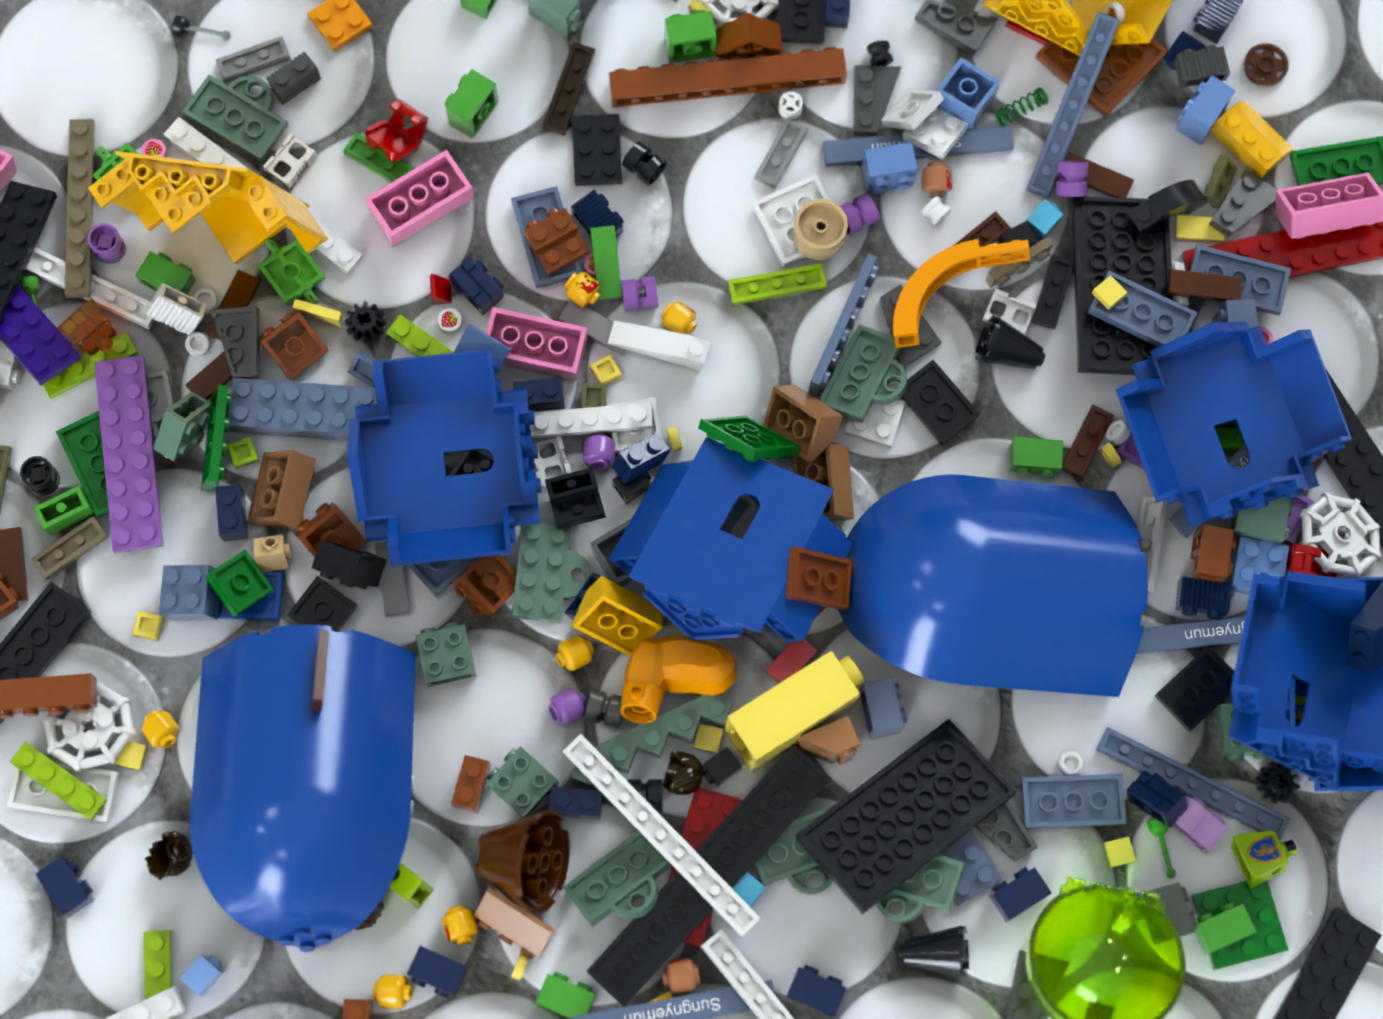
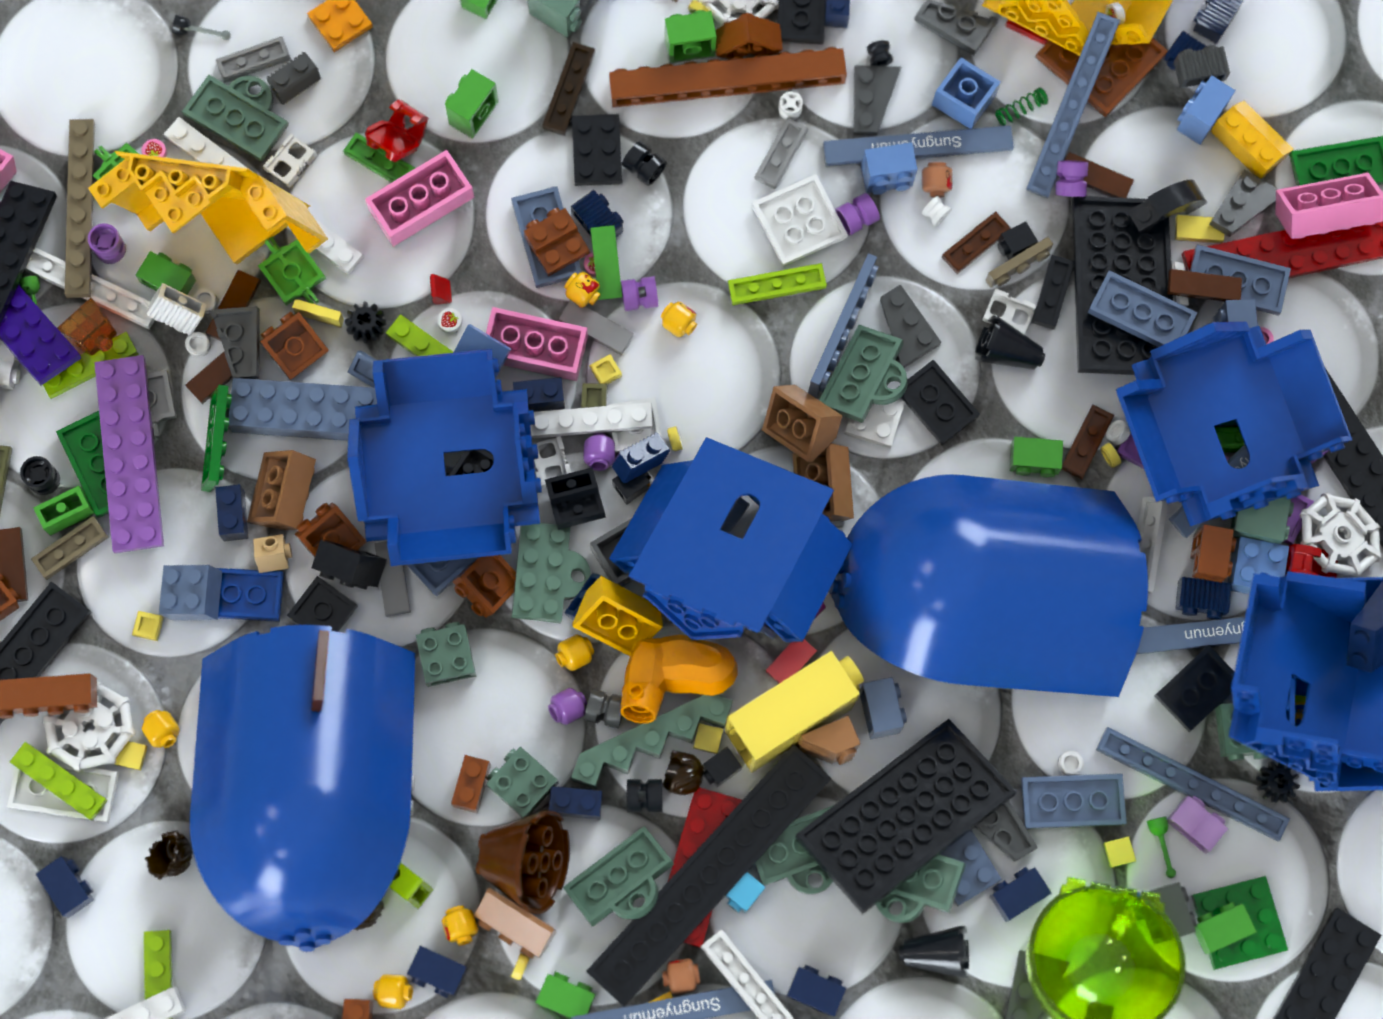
(183, 426): sand green brick -> none
(202, 974): light blue brick -> none
(239, 583): green tile -> none
(243, 453): lime plate -> none
(476, 285): dark blue brick -> none
(660, 344): white slope -> none
(661, 835): white plate -> none
(748, 438): green plate -> none
(818, 578): dark orange tile -> none
(820, 229): tan wheel -> none
(912, 109): white plate -> none
(937, 133): white plate -> none
(938, 271): light orange arch -> none
(1044, 219): medium azure brick -> none
(1109, 292): light yellow tile -> none
(1157, 798): dark blue brick -> none
(1220, 181): olive plate -> none
(1261, 855): lime torso -> none
(1265, 64): reddish brown wheel -> none

